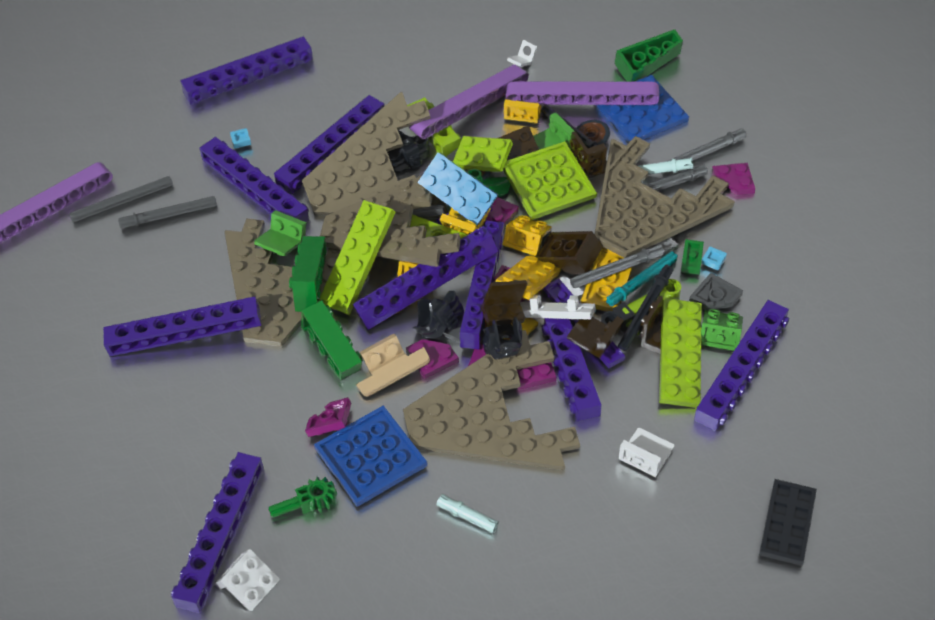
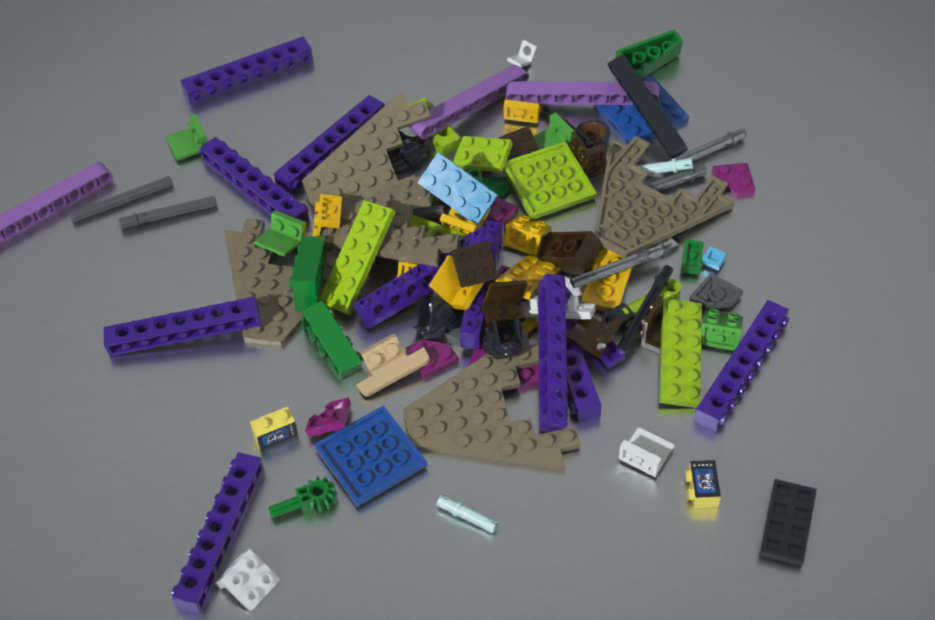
(187, 142): none -> bright green bracket
(240, 138): medium azure plate -> none
(274, 428): none -> brick
(328, 213): none -> yellow bracket
(448, 288): none -> yellow bracket
(474, 264): none -> dark brown bracket
(552, 353): none -> dark purple brick
(622, 292): teal axle -> none
(647, 106): none -> black beam
(704, 484): none -> brick

